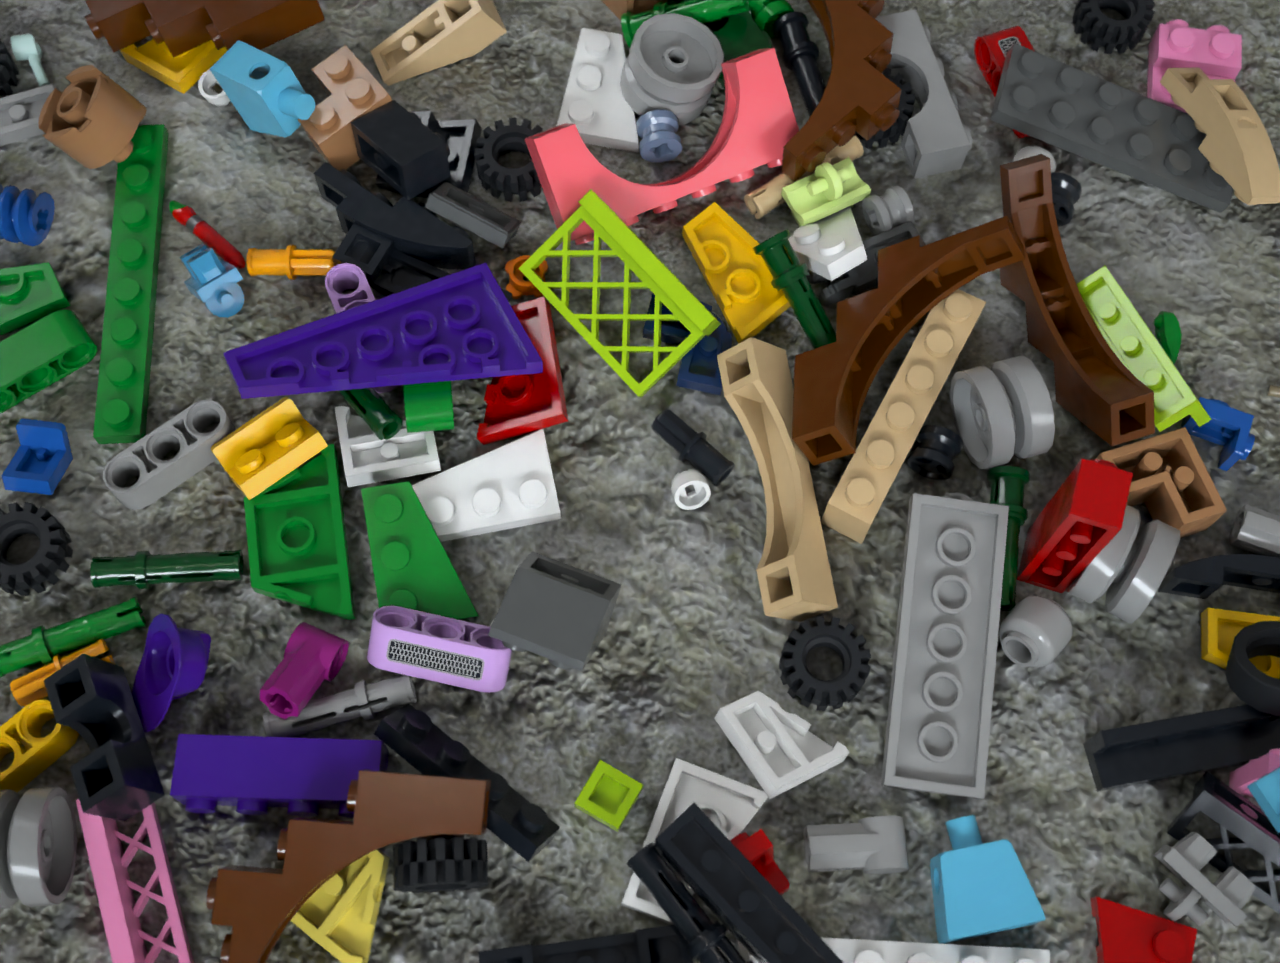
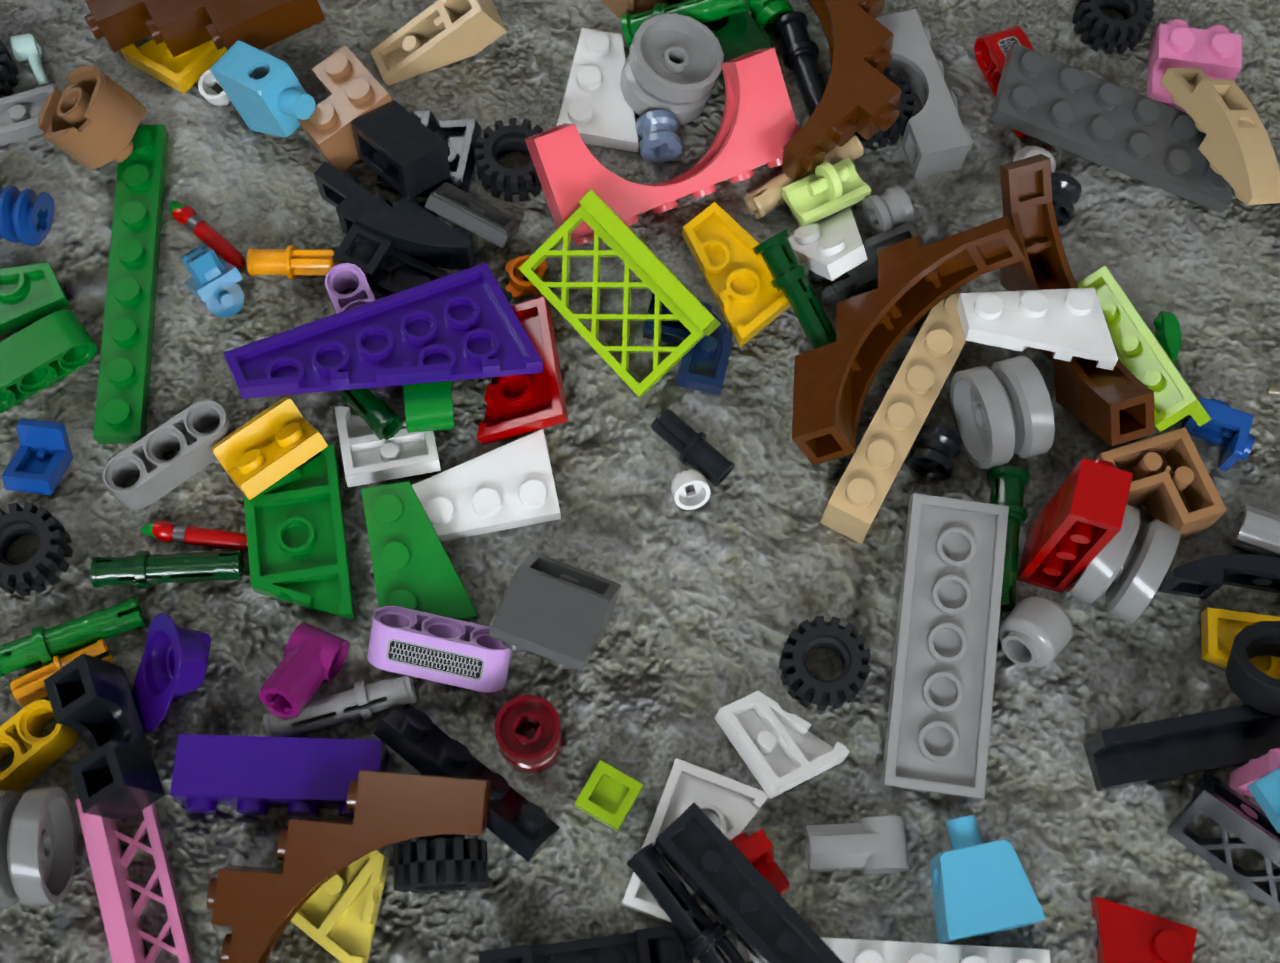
(167, 532): none -> red piece
(528, 734): none -> dark red wheel
(794, 561): tan arch -> none
(1049, 320): none -> white wing
(1224, 897): light grey hips -> none

